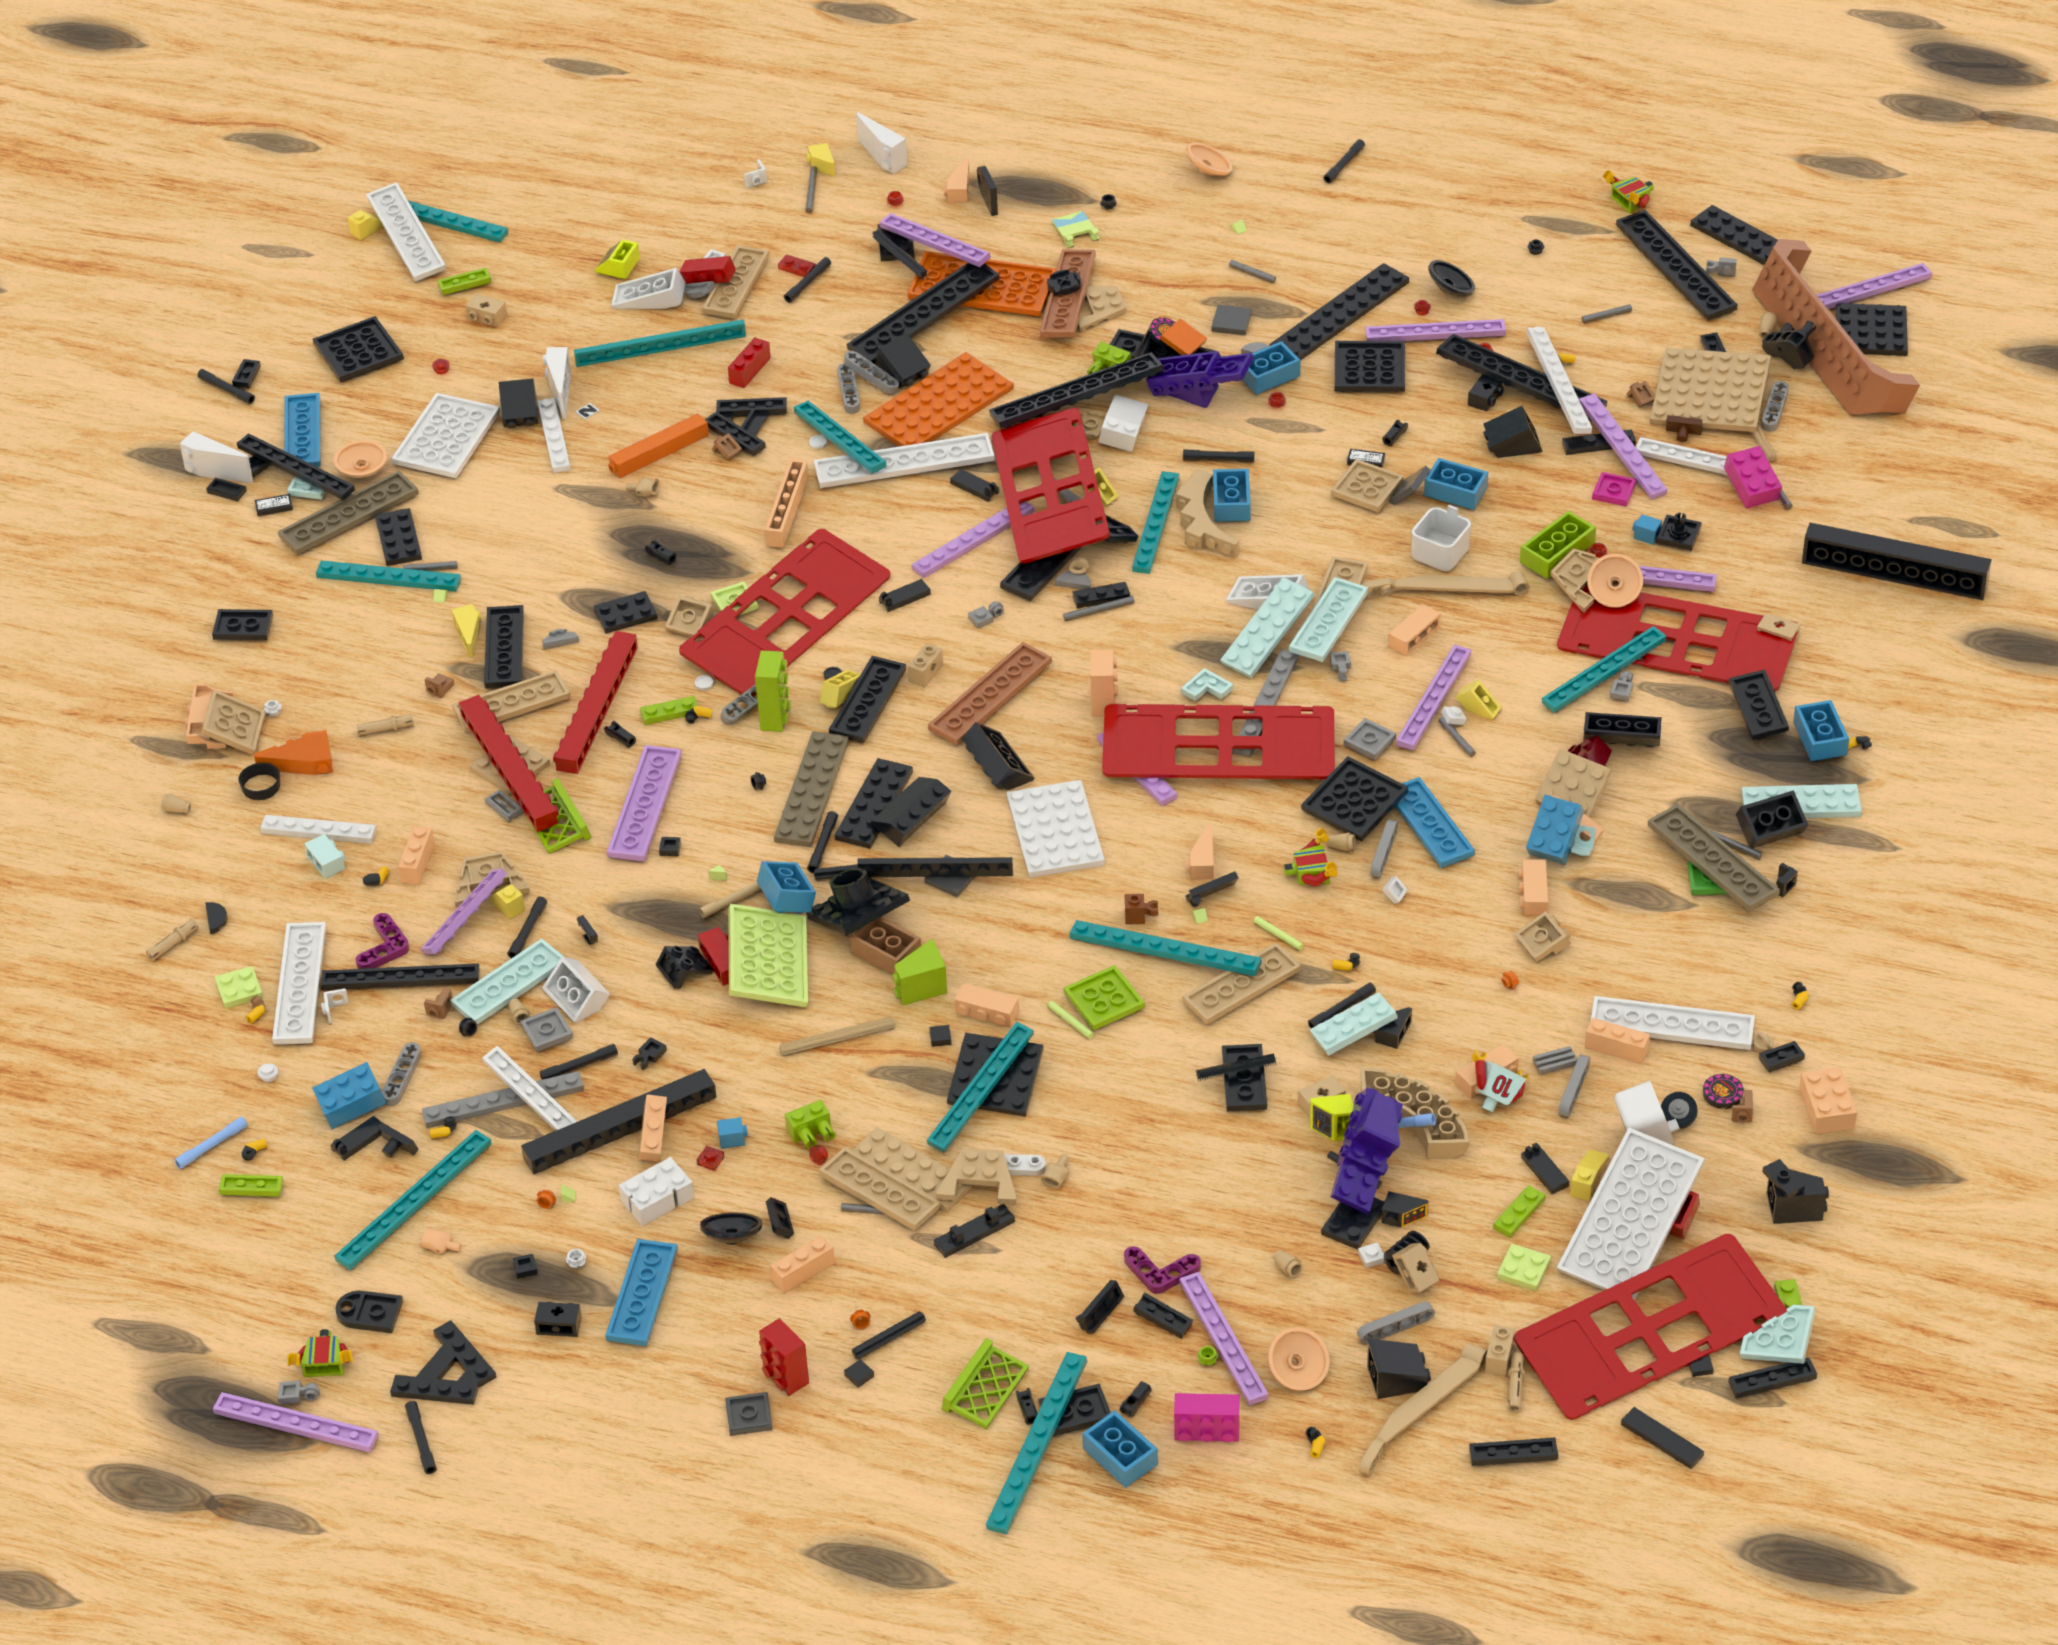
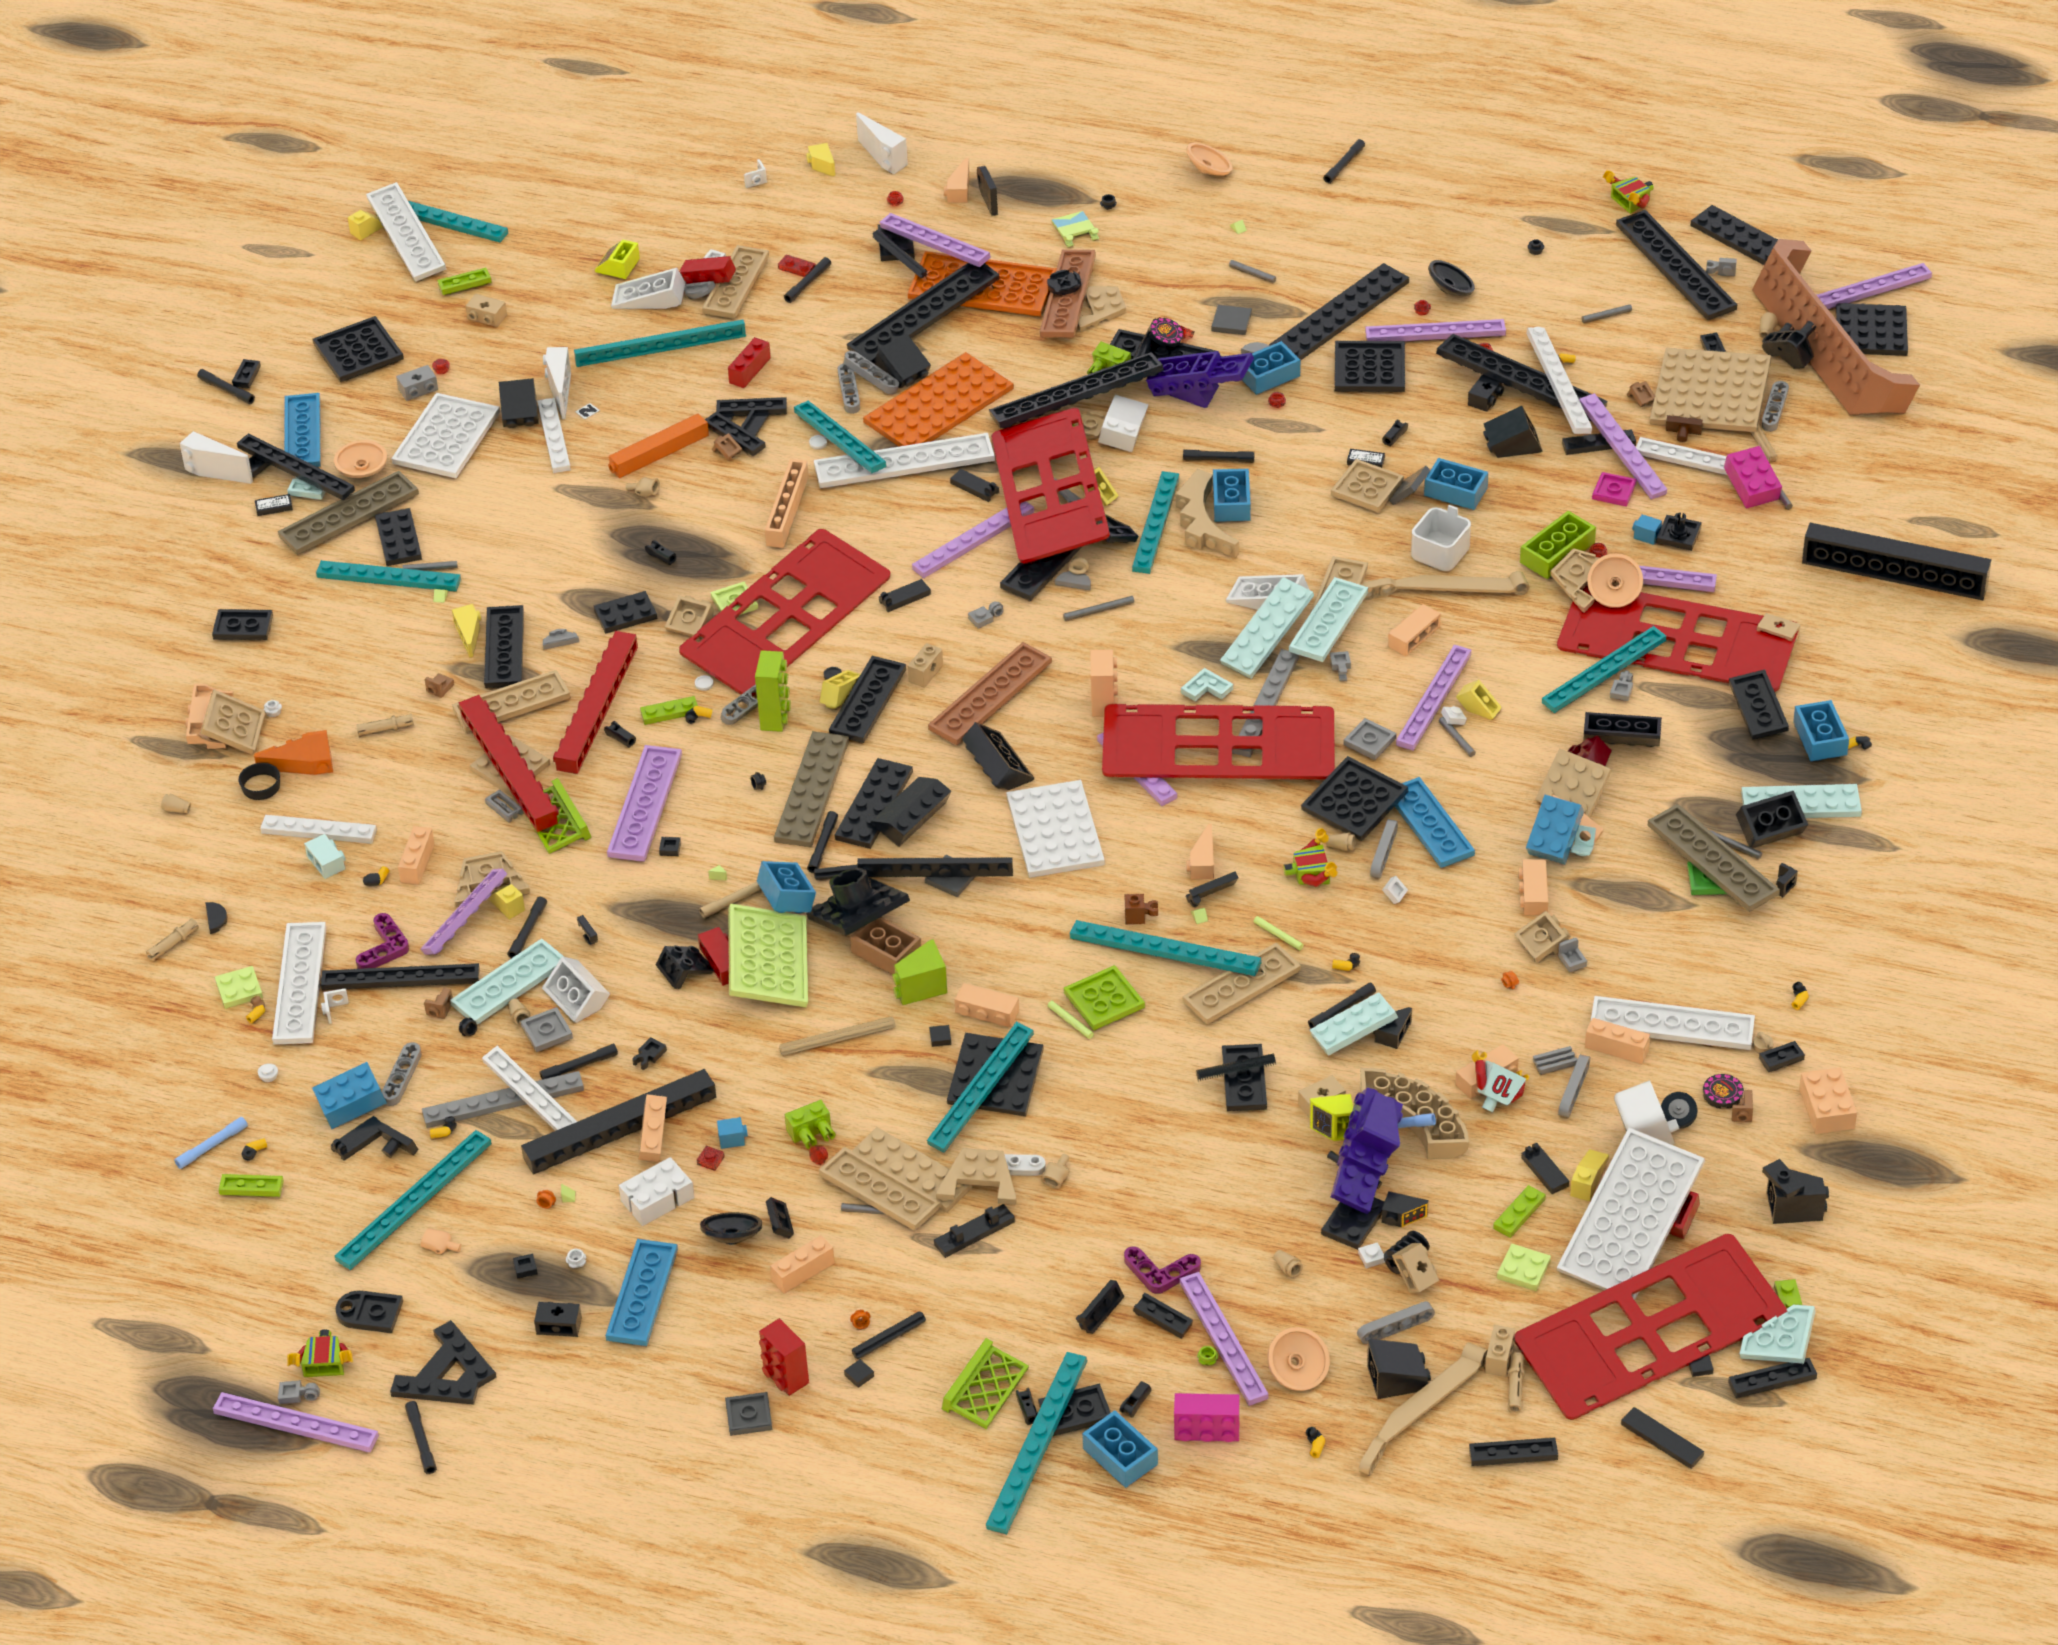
(226, 489): black tile -> none
(417, 382): none -> light grey brick
(811, 189): flat silver bar -> none
(1100, 594): black plate -> none
(1183, 338): orange tile -> none
(1571, 955): none -> light grey bracket

